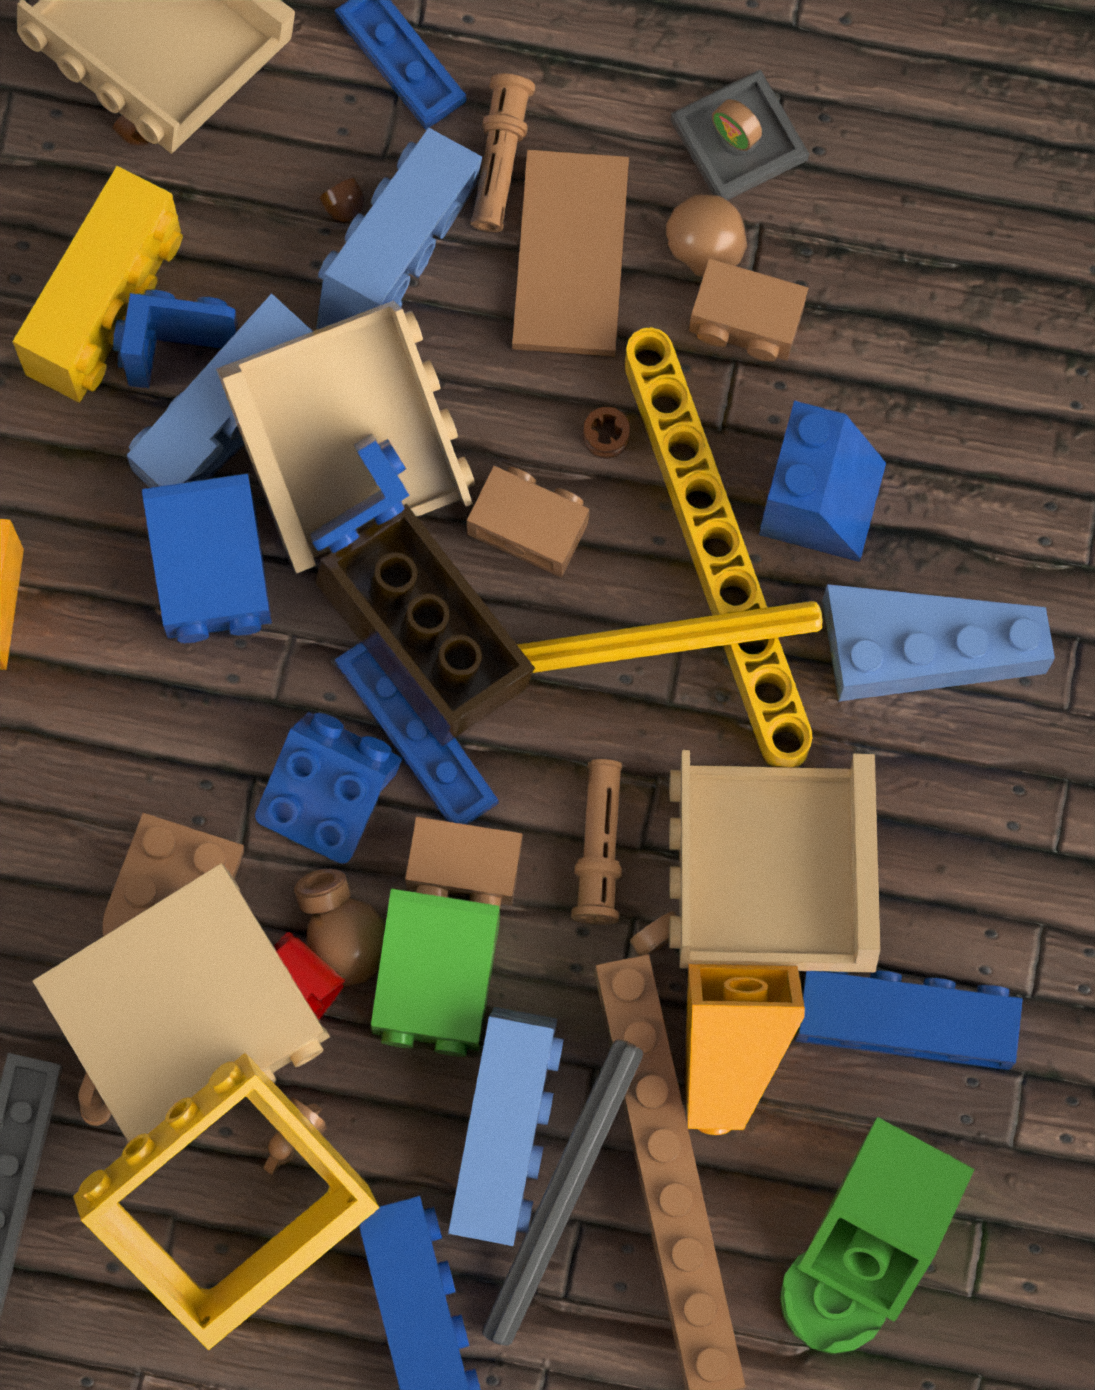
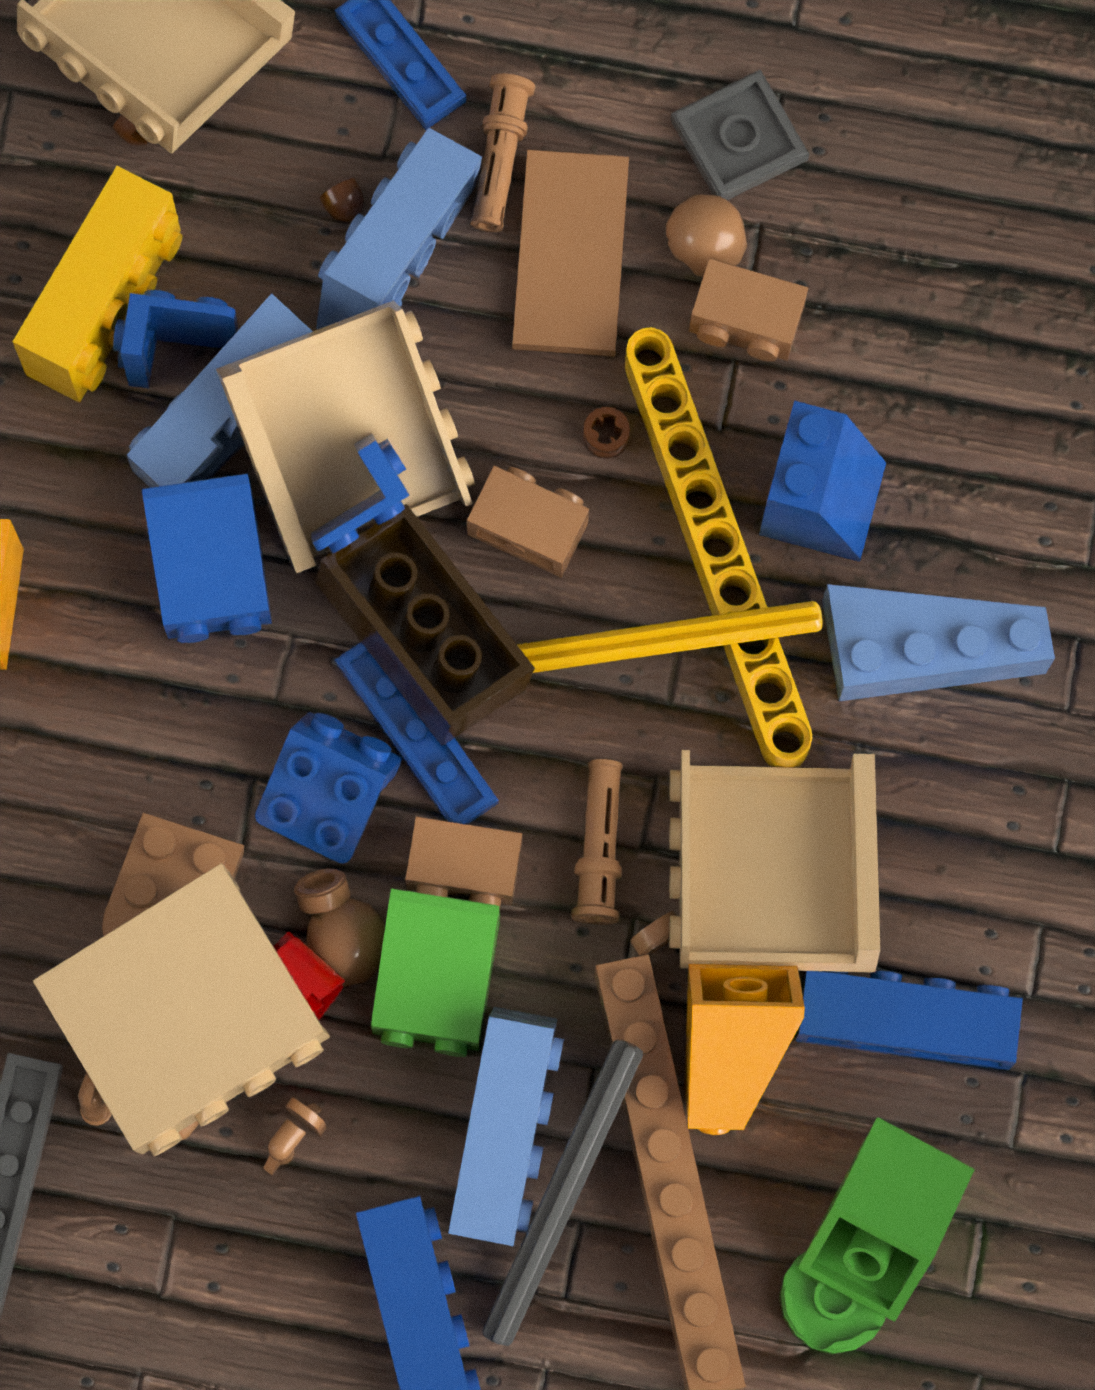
(219, 1310): yellow piece -> none
(737, 124): medium nougat tile -> none

